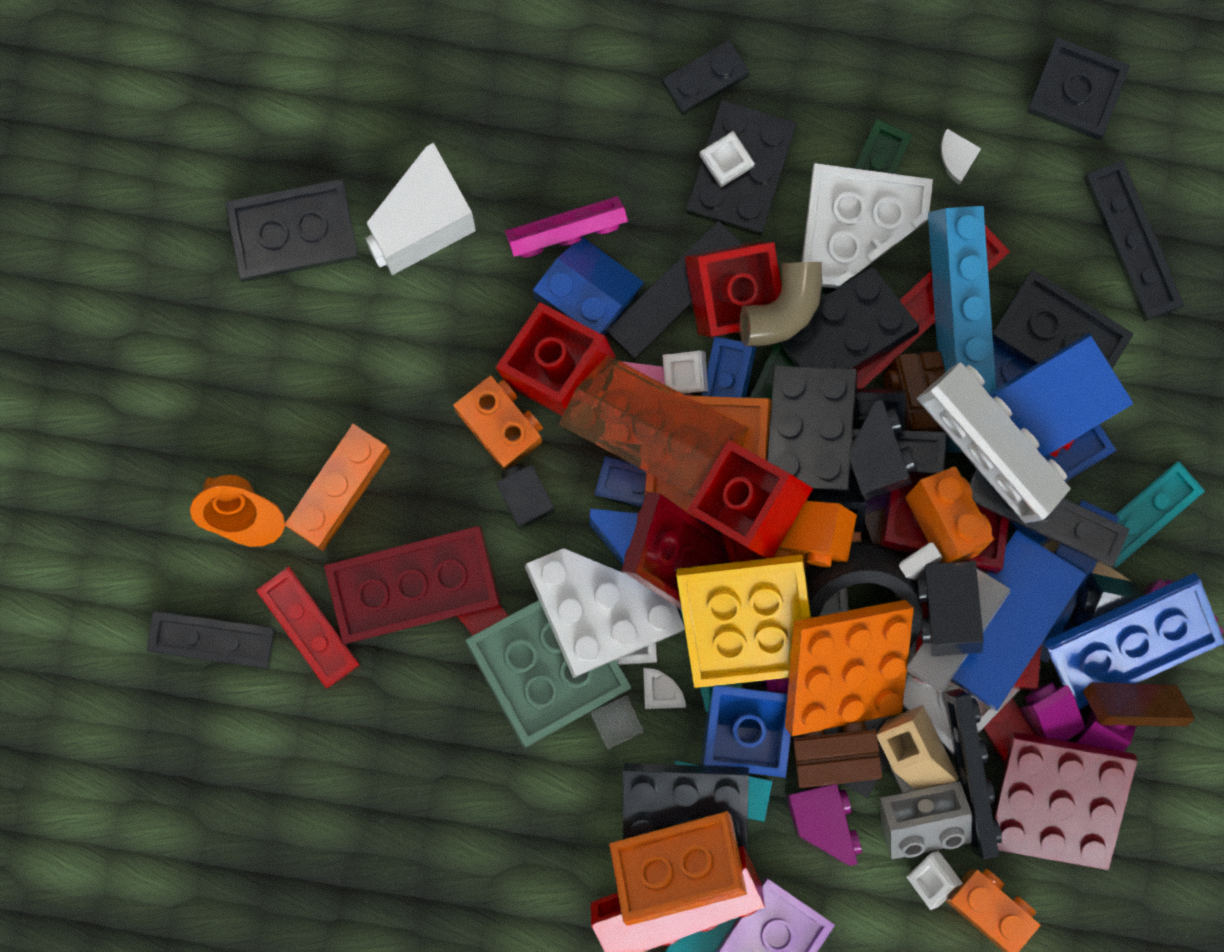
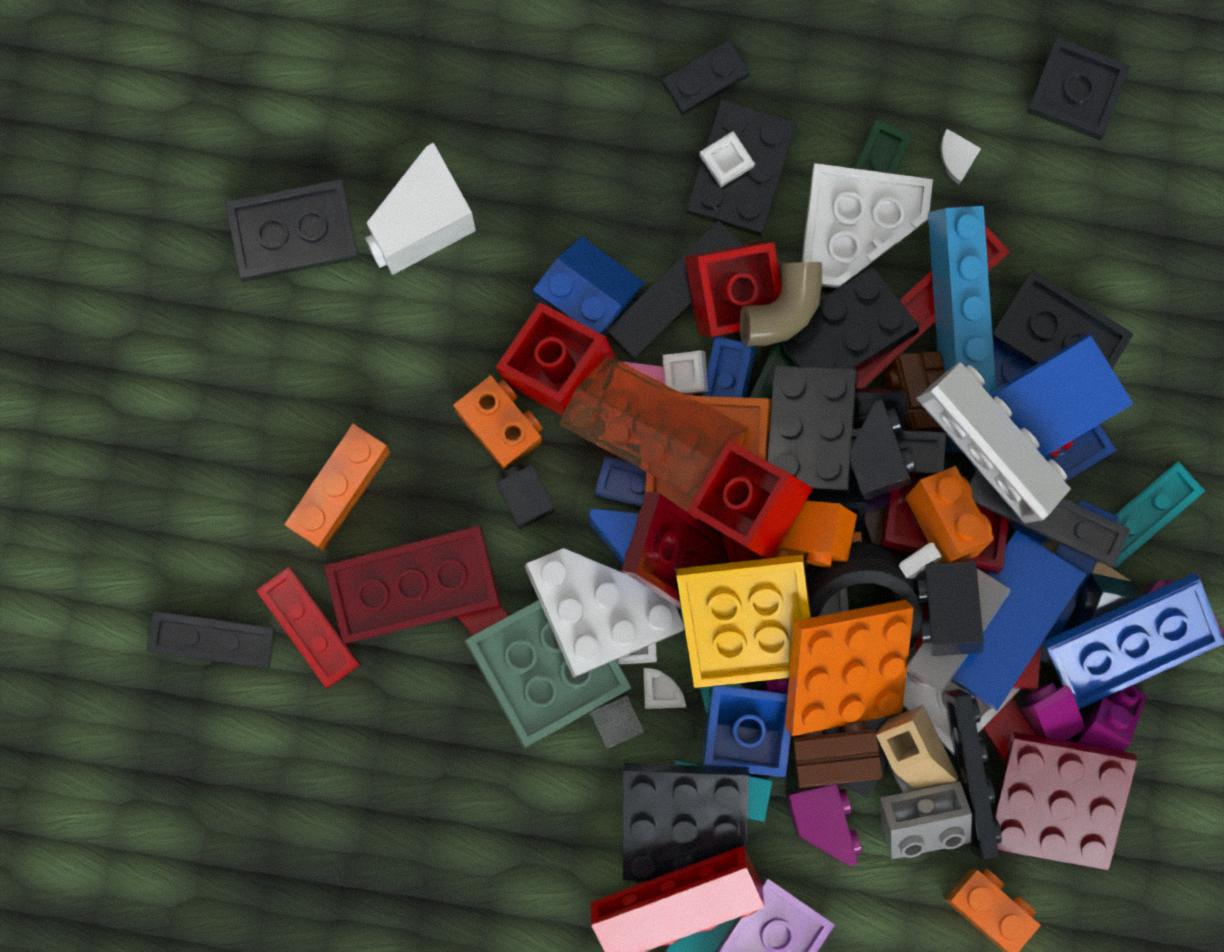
(236, 512): orange piece -> none
(566, 227): dark pink plate -> none
(677, 868): orange tile -> none
(934, 880): white tile -> none
(1133, 240): black plate -> none
(1138, 704): reddish brown tile -> none

